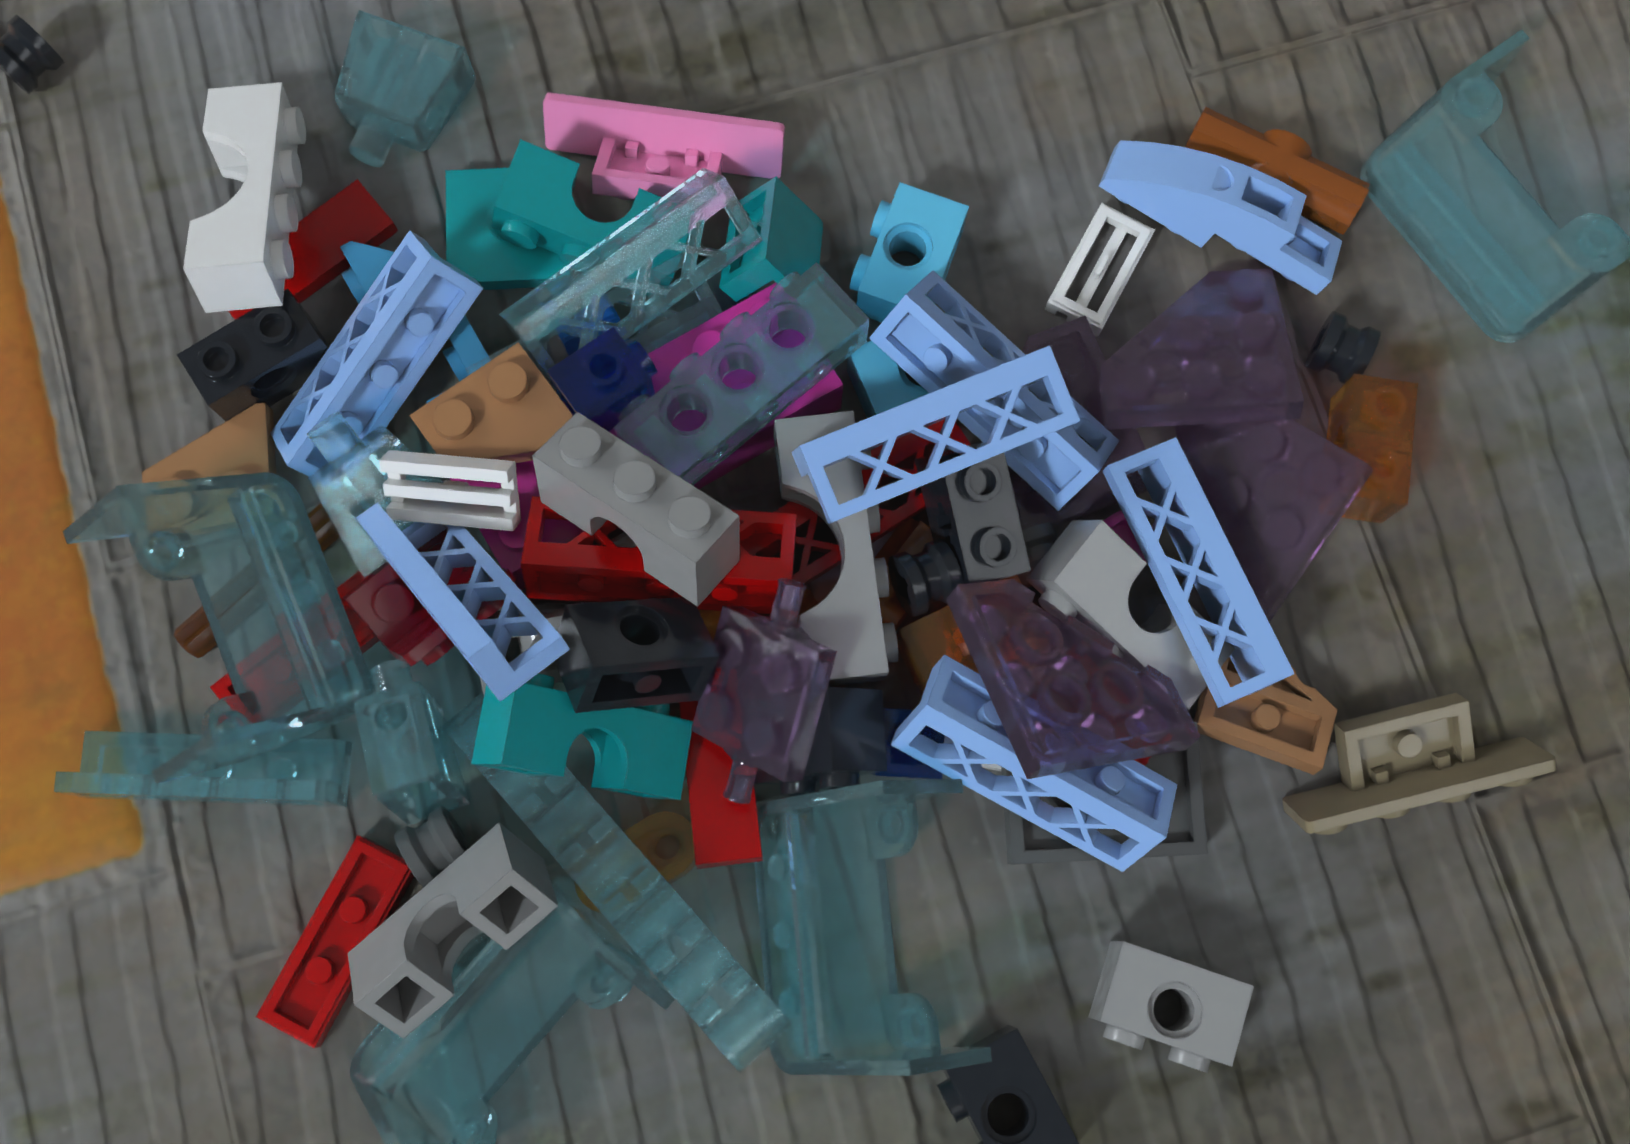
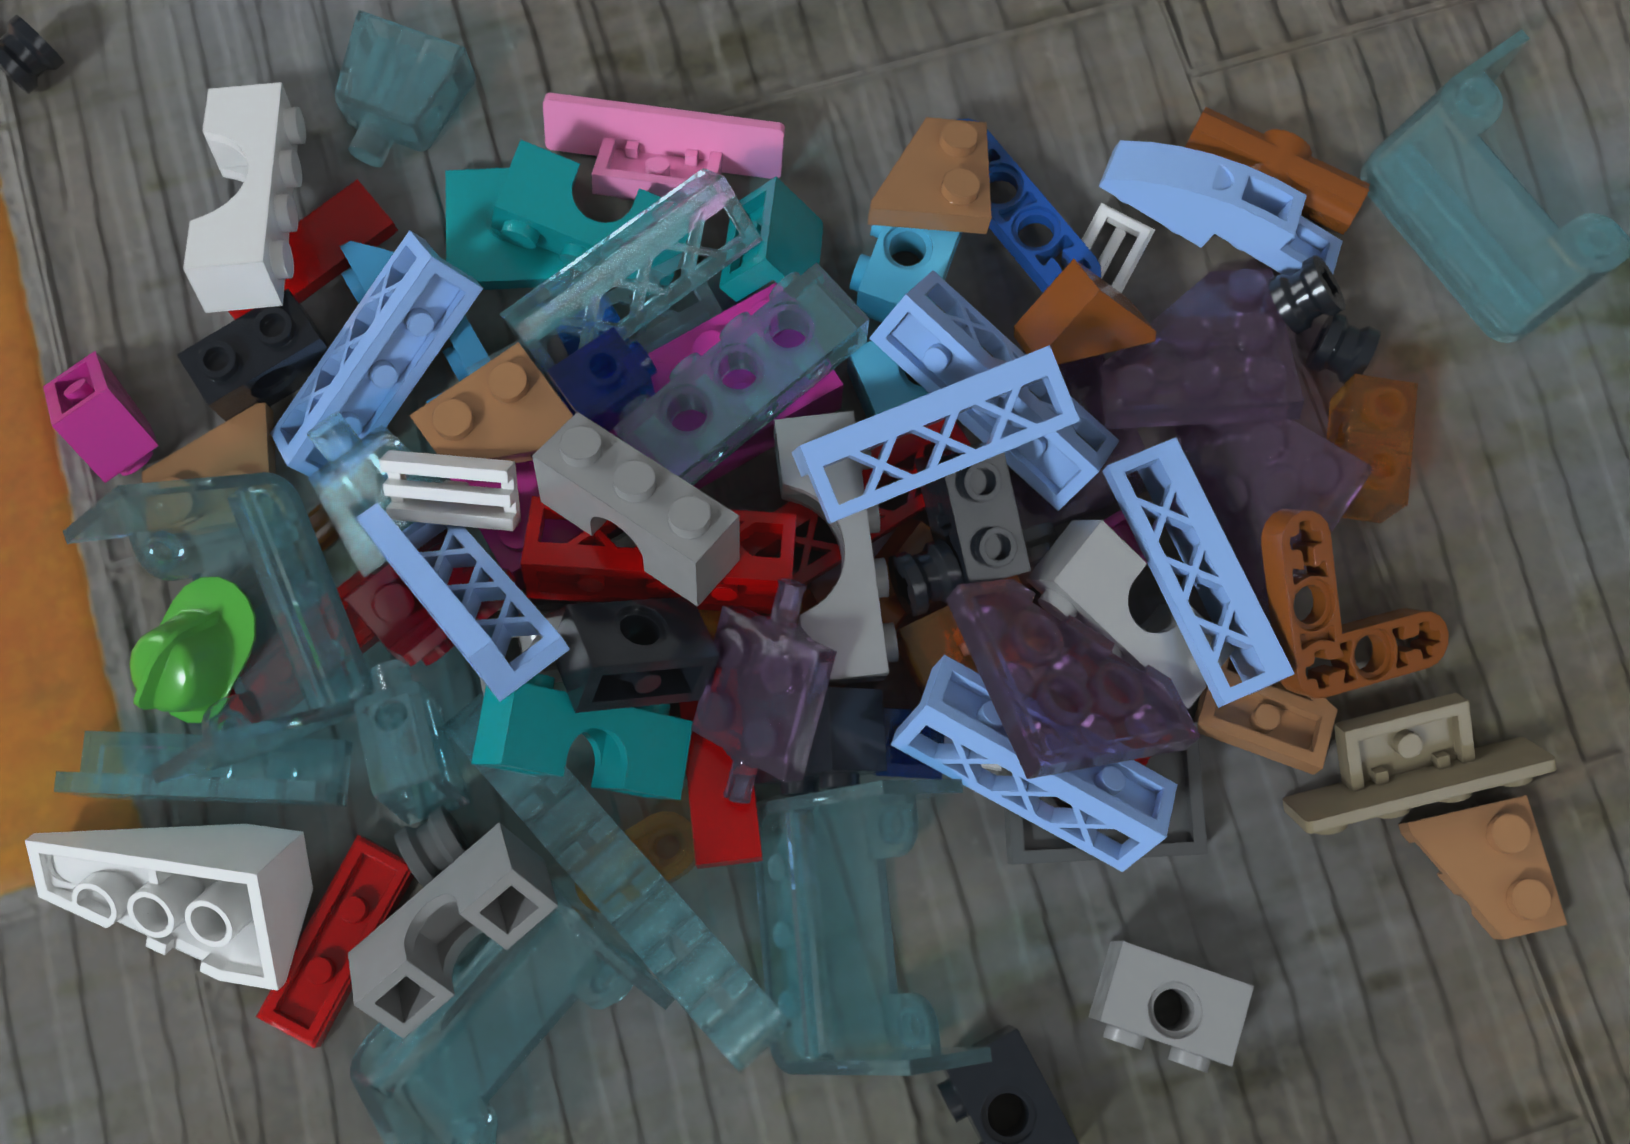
(99, 419): none -> dark pink slope
(194, 650): none -> bright green piece
(206, 890): none -> white wedge
(938, 180): none -> medium nougat wing
(1027, 208): none -> blue beam
(1082, 318): none -> dark orange slope
(1306, 294): none -> black wheel
(1322, 631): none -> dark orange beam
(1494, 863): none -> medium nougat wing

